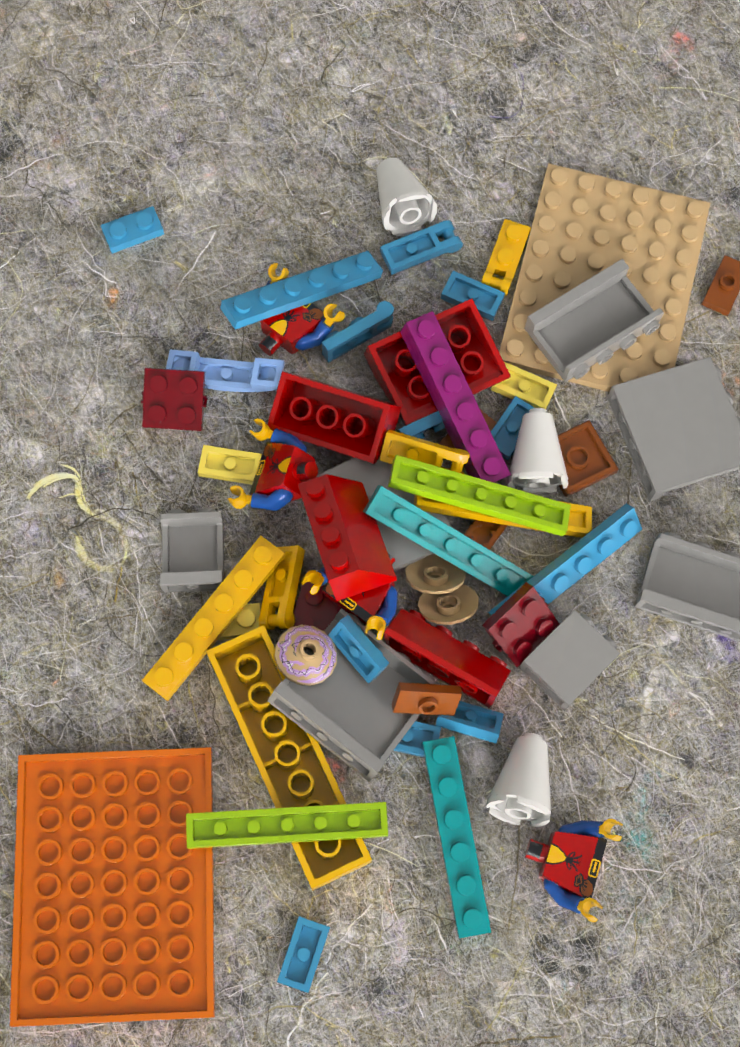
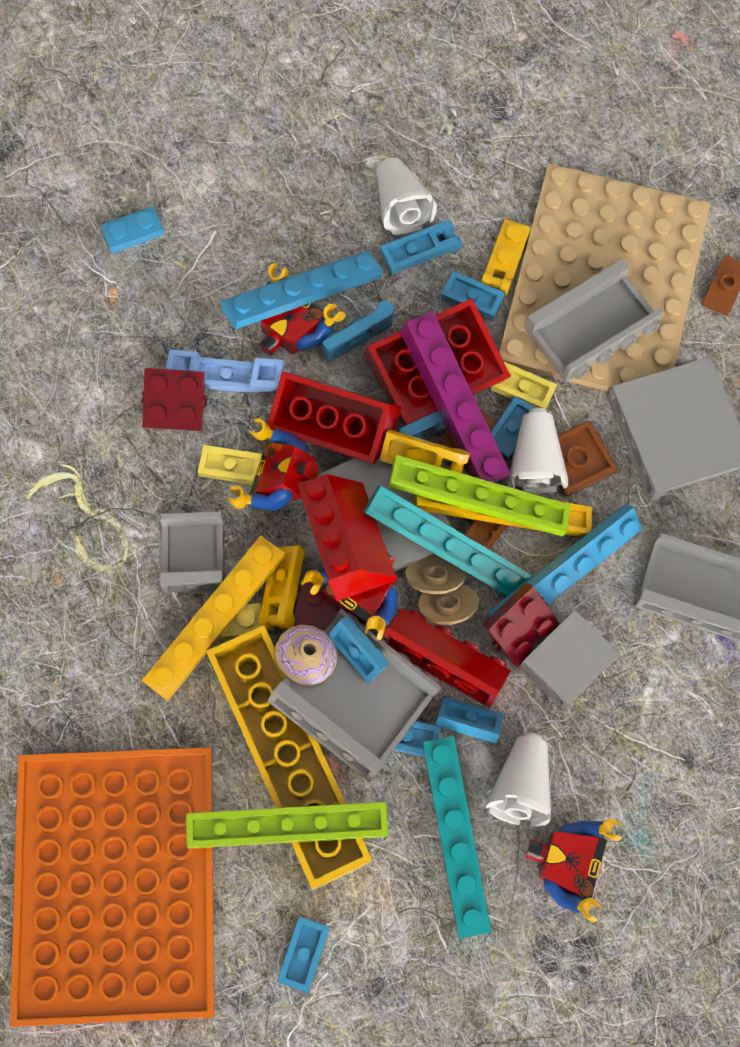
(426, 699): dark orange plate -> none

